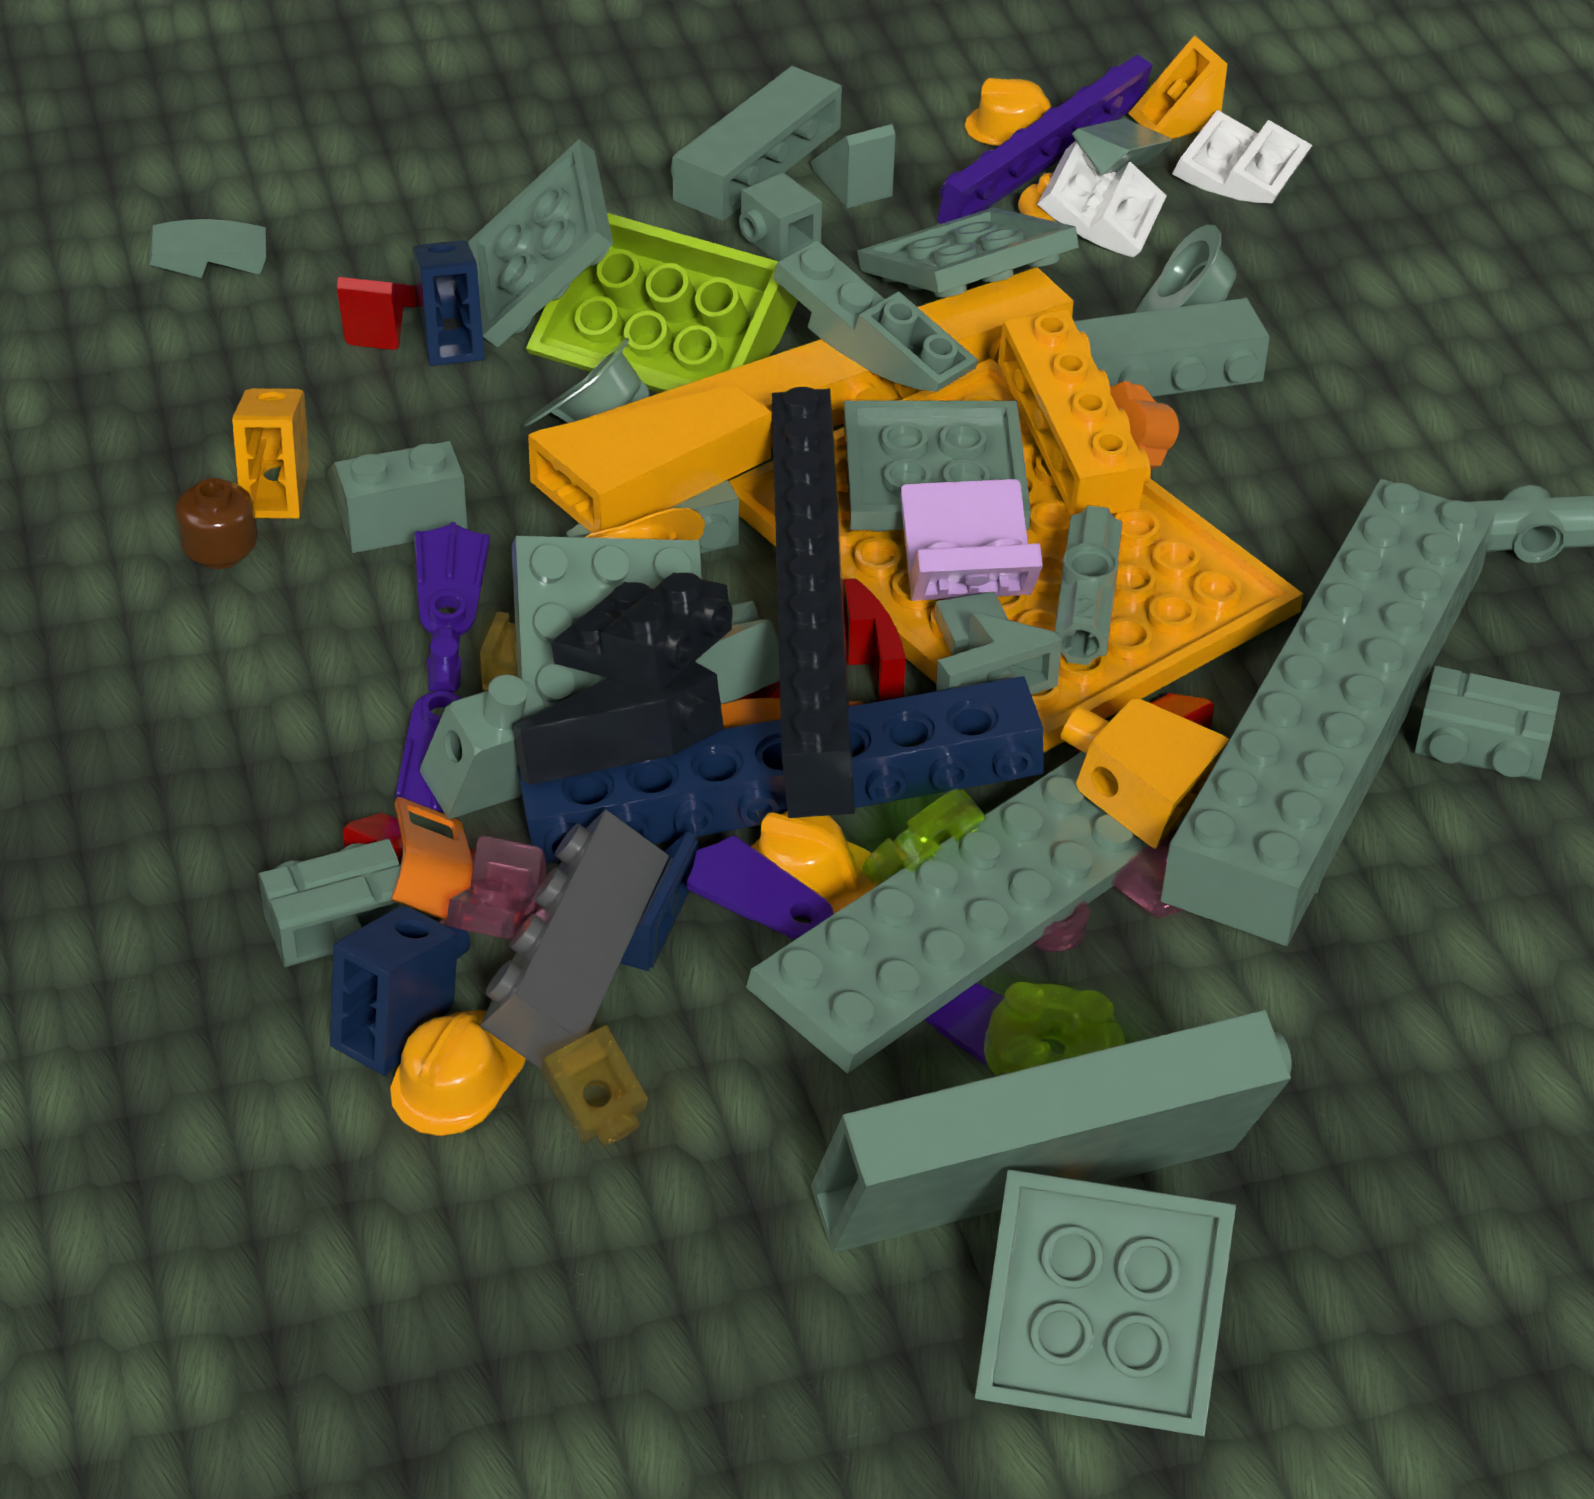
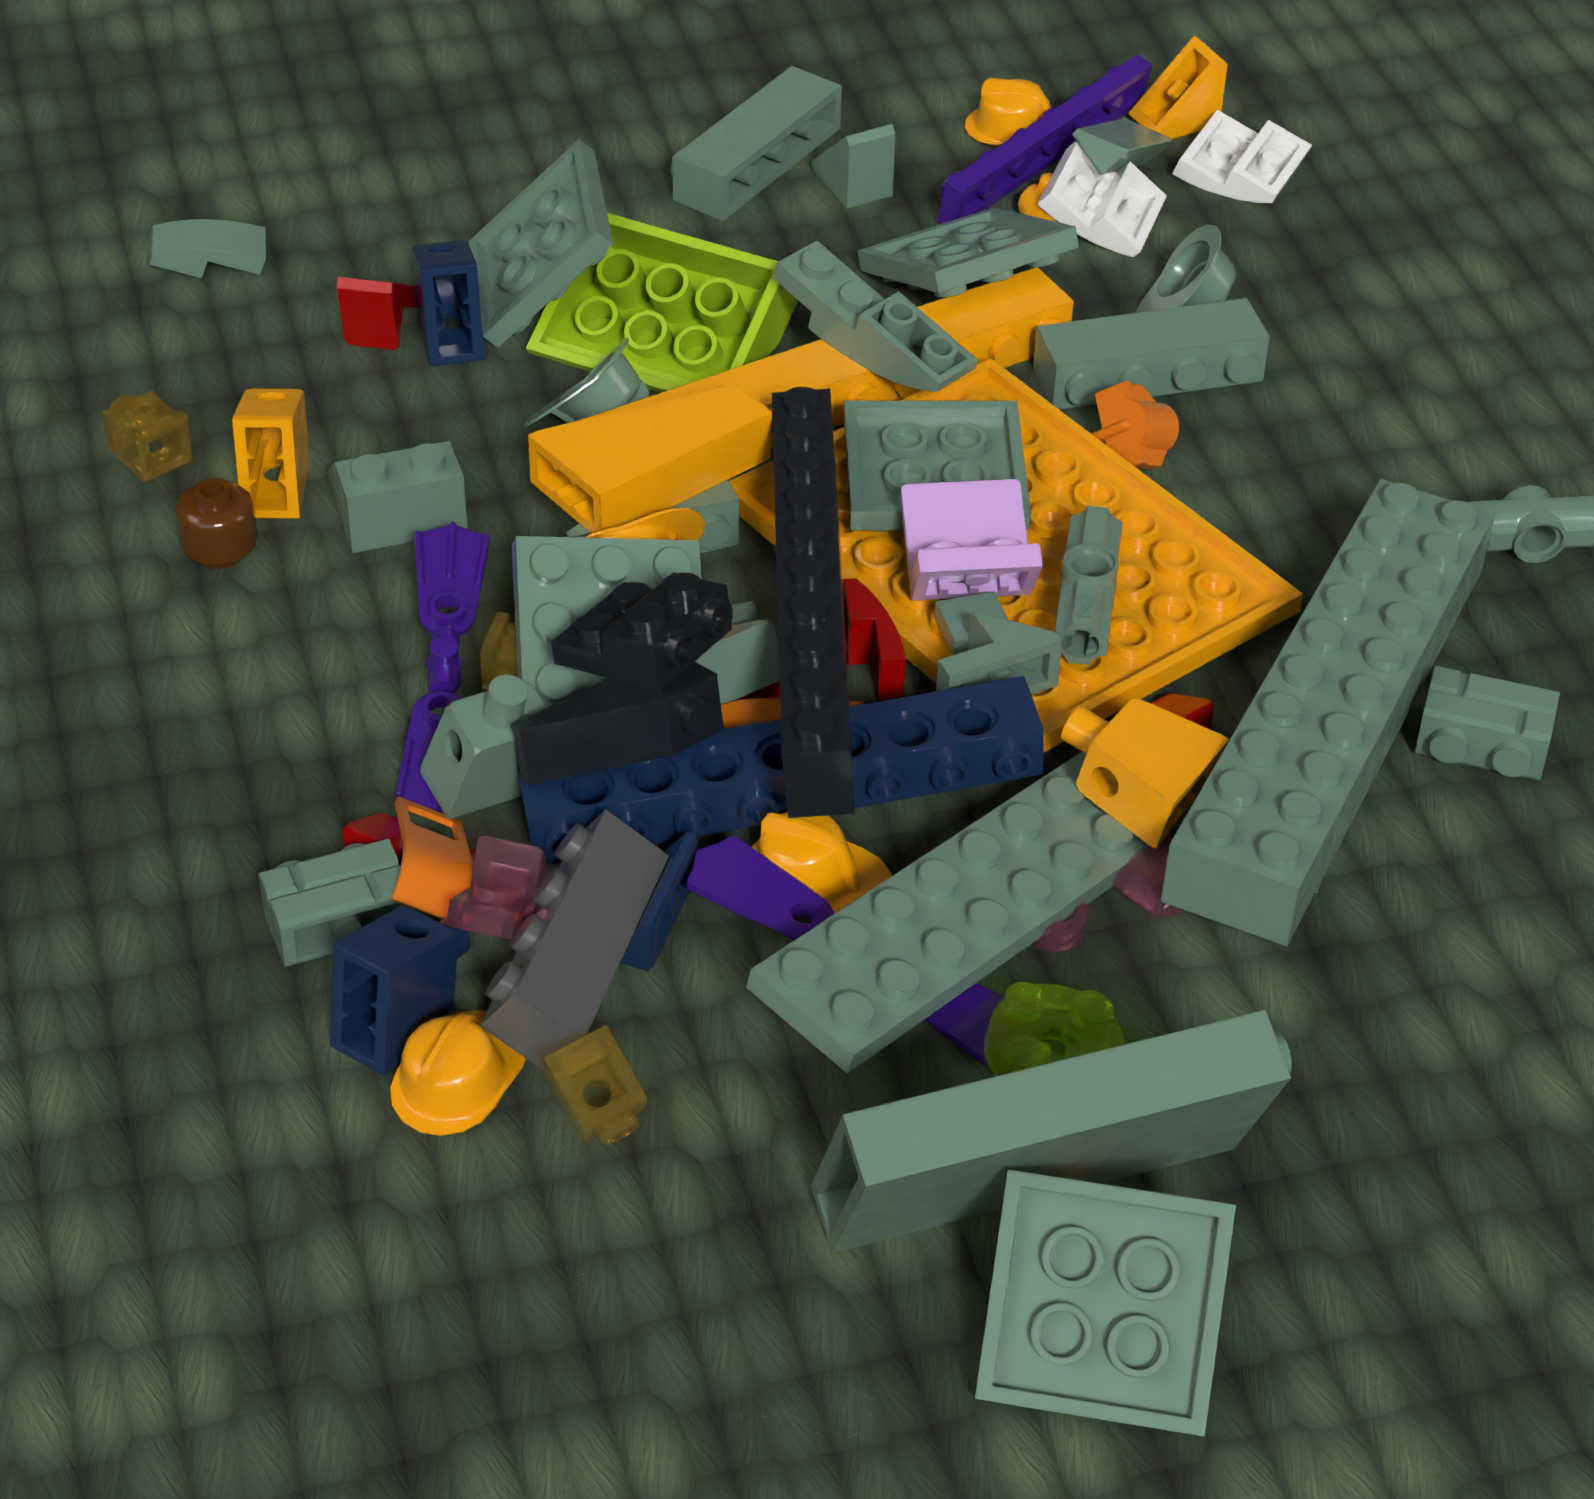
(142, 419): none -> clear yellow brick
(780, 216): sand green brick -> none
(945, 818): clear neon green plate -> none
(1072, 413): light orange brick -> none

